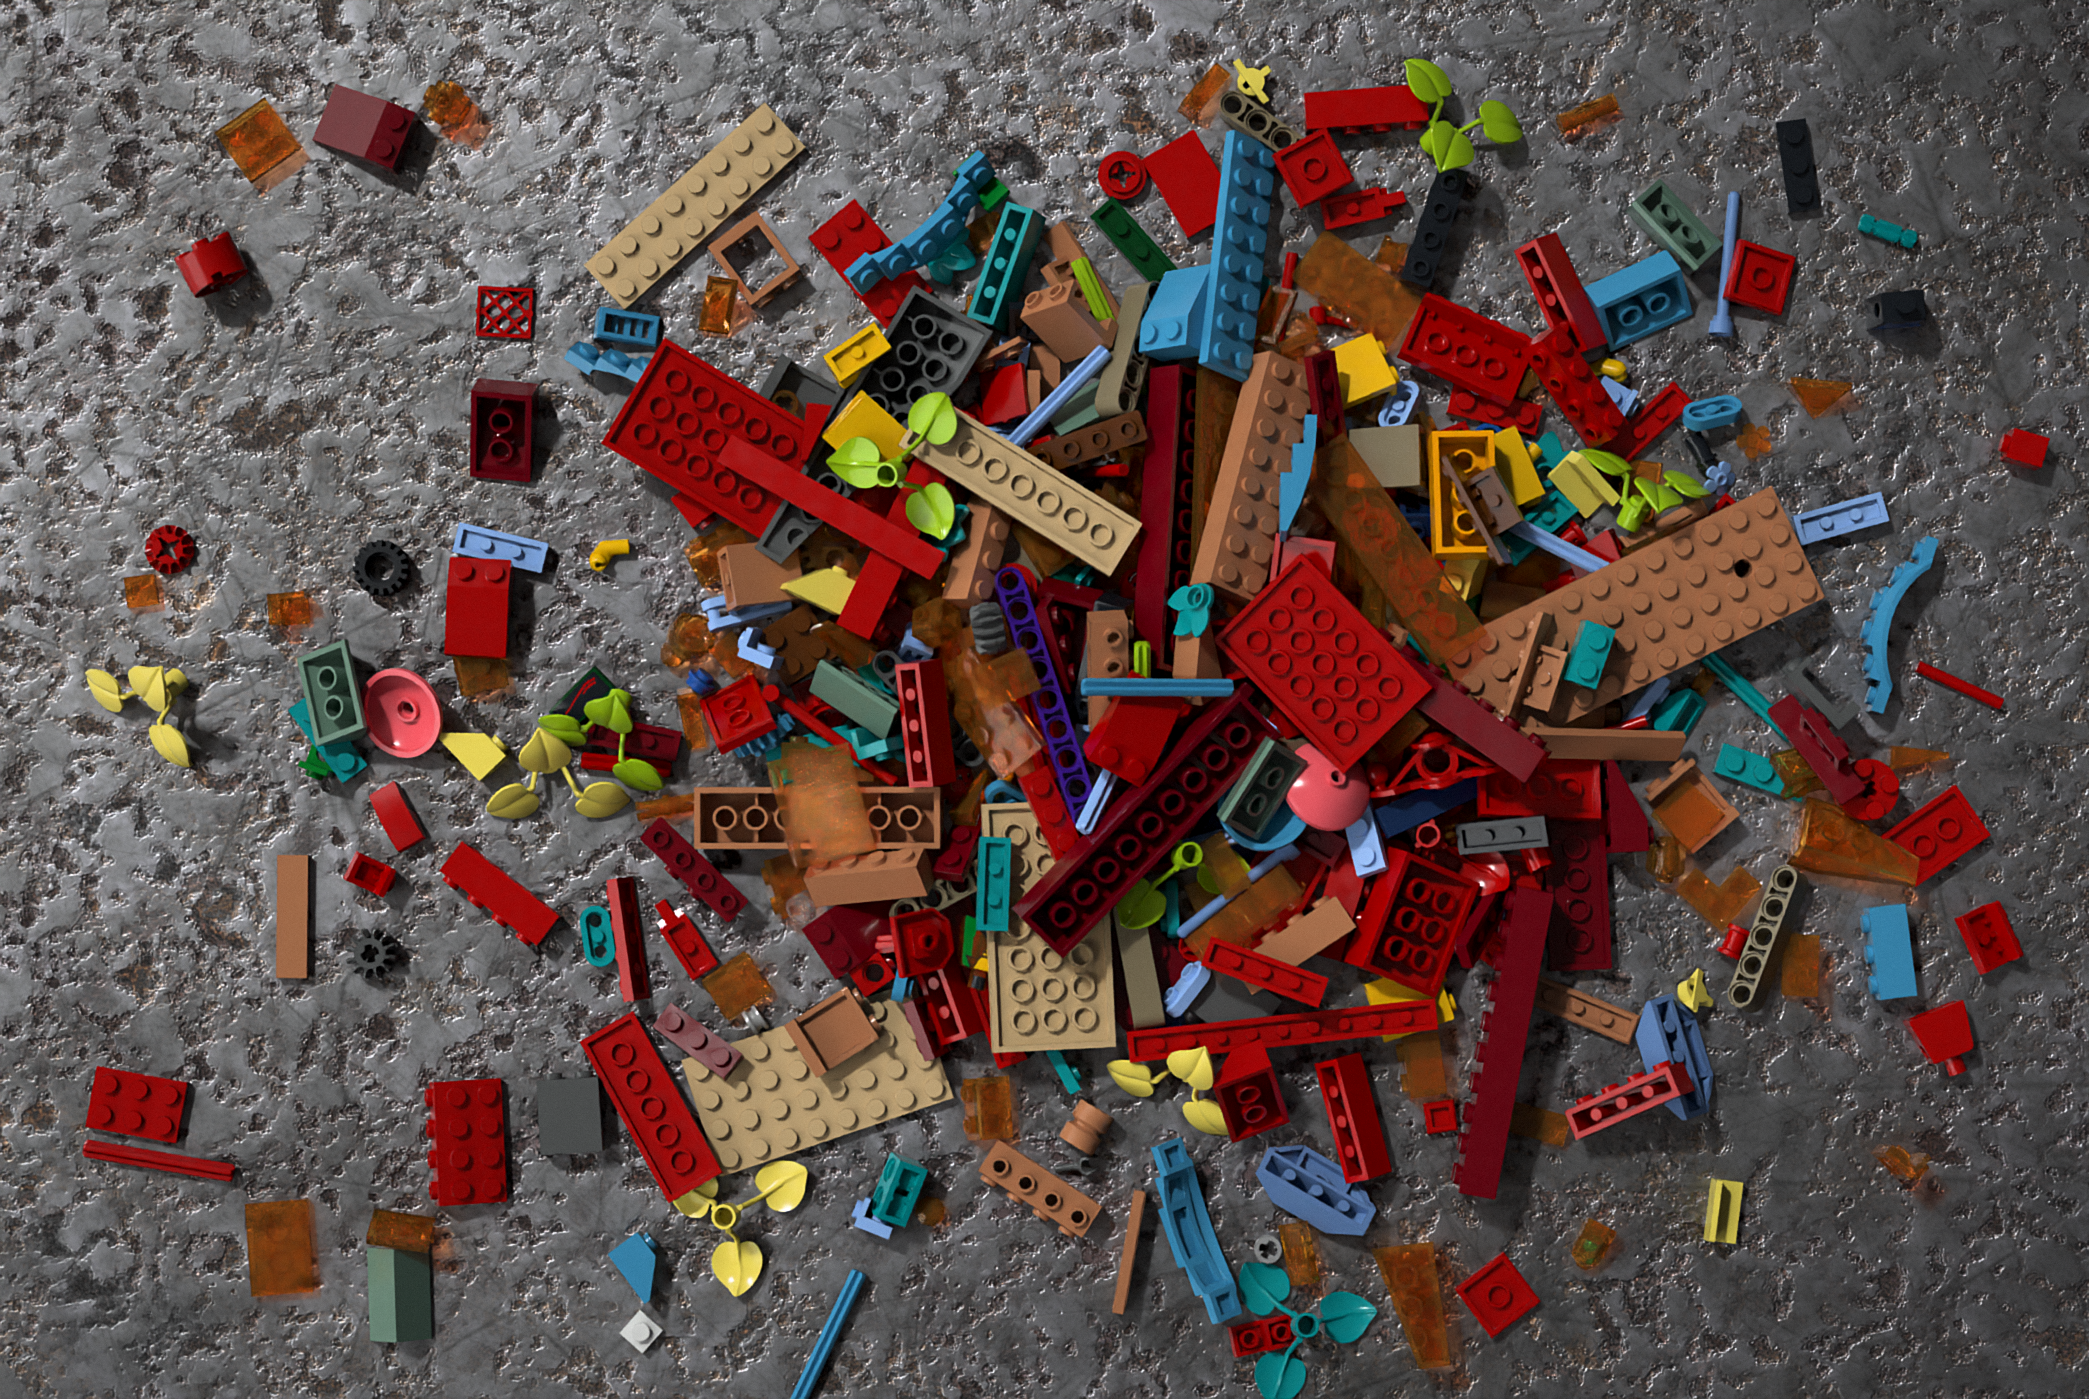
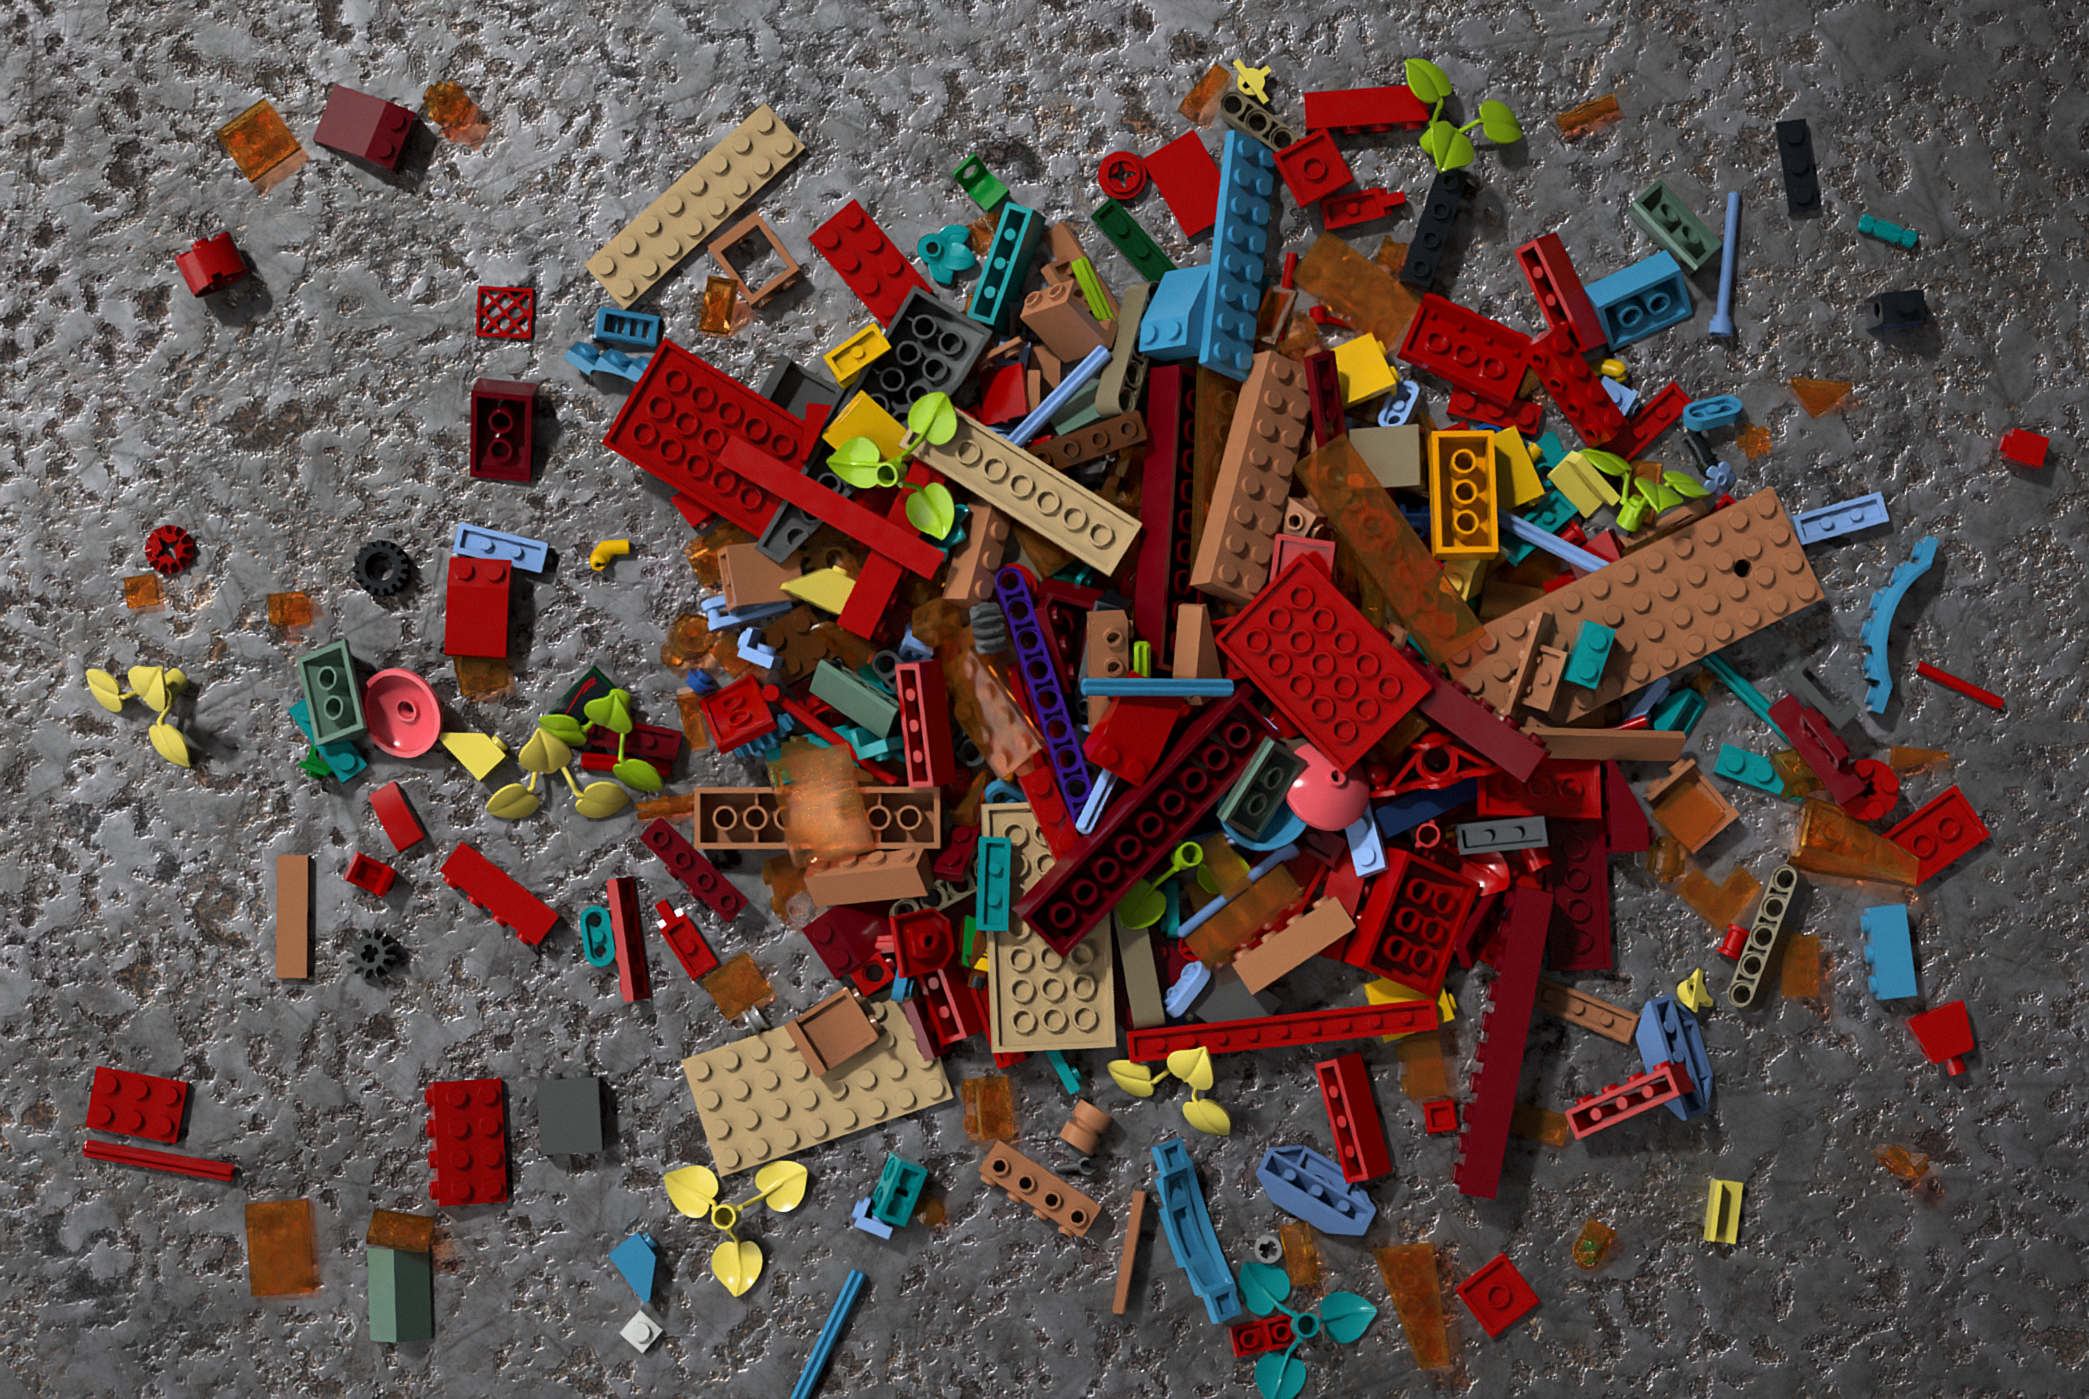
(651, 1107): red plate -> none
(698, 1041): dark red plate -> none
(785, 394): clear orange bush -> none
(932, 236): dark azure piece -> none
(1004, 679): clear orange plate -> none
(1099, 471): red bar -> none
(1194, 609): teal plate -> none
(1249, 1093): red slope -> none
(1264, 971): red plate -> none
(1294, 484): dark azure slope -> none
(1488, 503): reddish brown bracket -> none
(1759, 277): red tile -> none
(1989, 936): red bracket -> none

